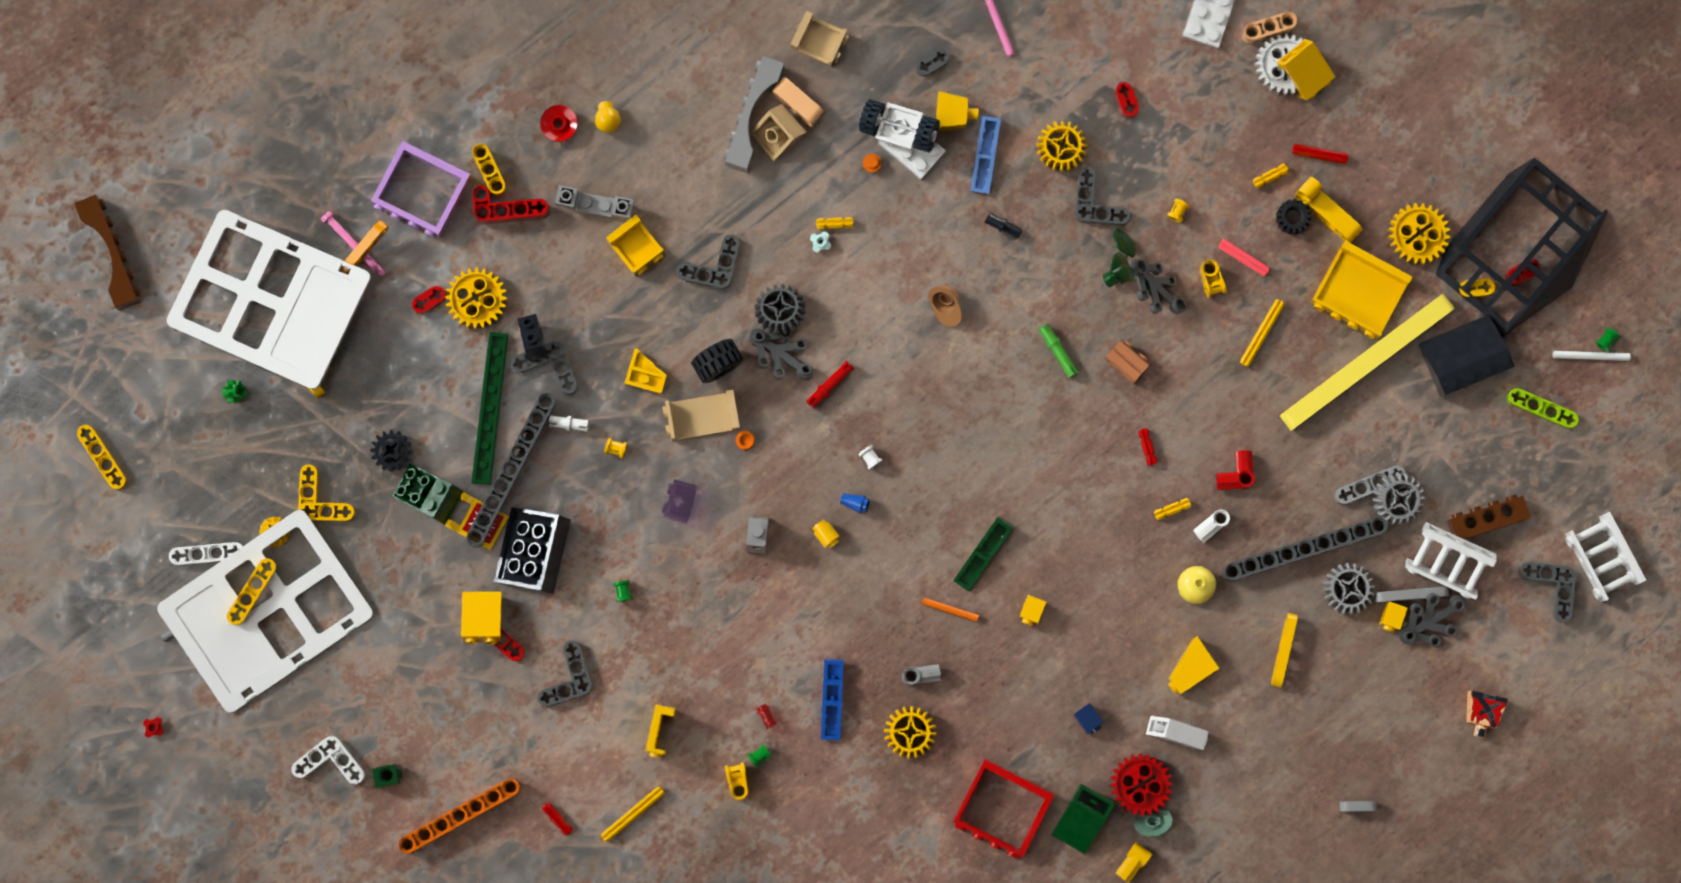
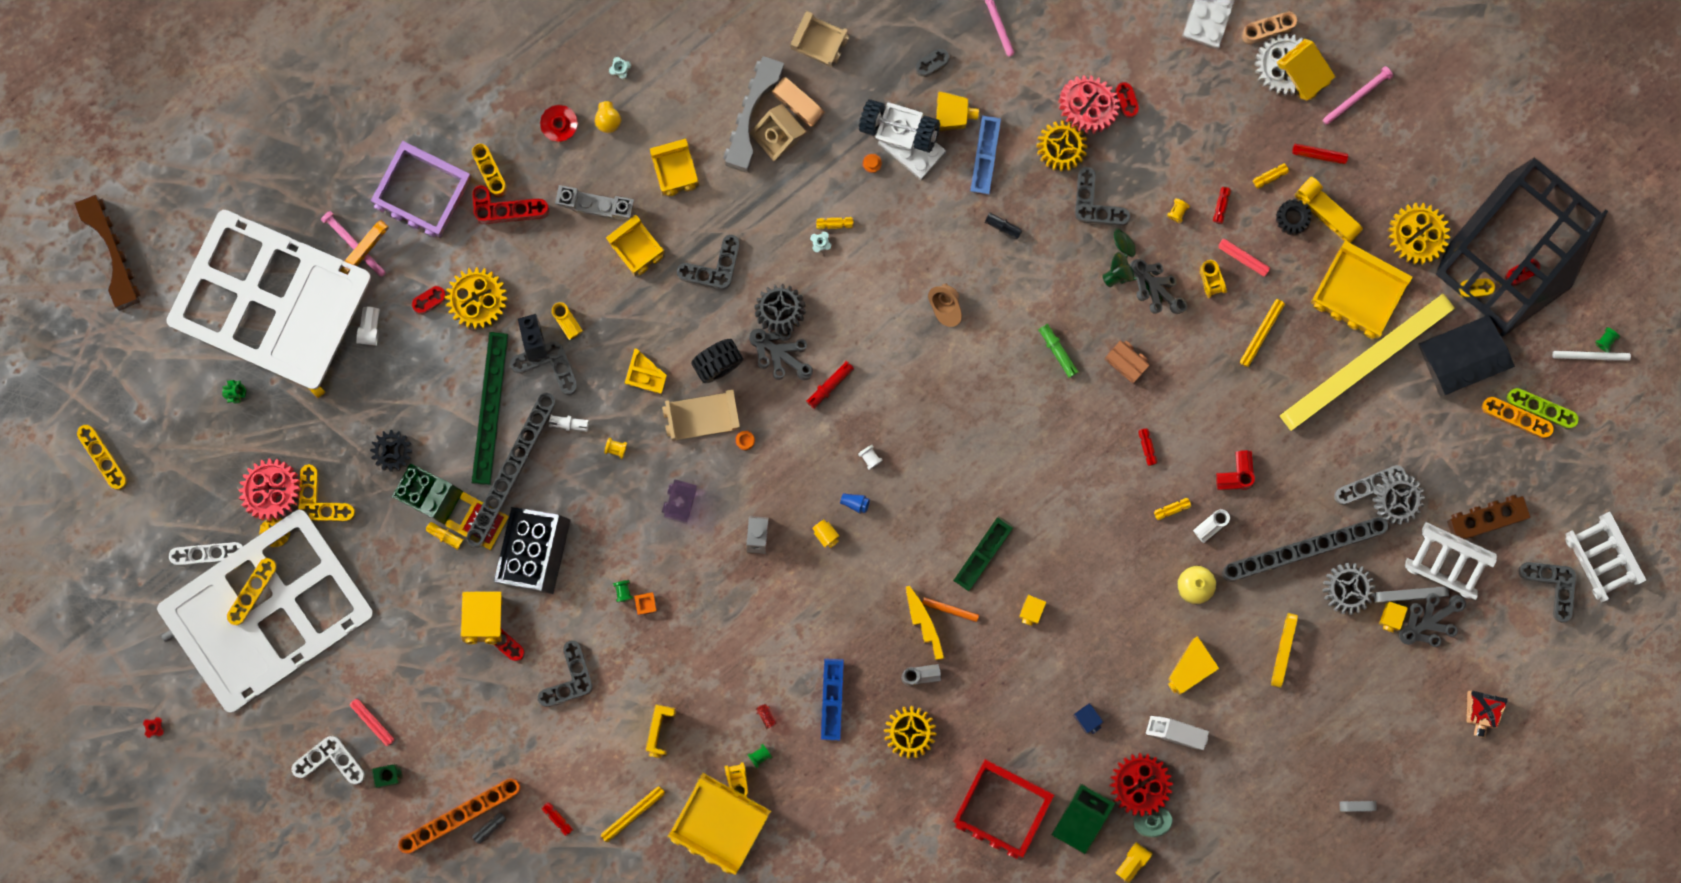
(270, 472): none -> coral gear
(368, 332): none -> white piece
(372, 722): none -> coral axle
(444, 535): none -> yellow axle
(489, 827): none -> dark grey axle
(567, 322): none -> yellow piece
(617, 62): none -> light aqua plate
(645, 603): none -> orange plate
(674, 167): none -> yellow panel
(719, 824): none -> yellow panel
(920, 616): none -> yellow slope
(1074, 93): none -> coral gear
(1221, 205): none -> red axle
(1386, 73): none -> bright pink bar
(1518, 415): none -> light orange beam

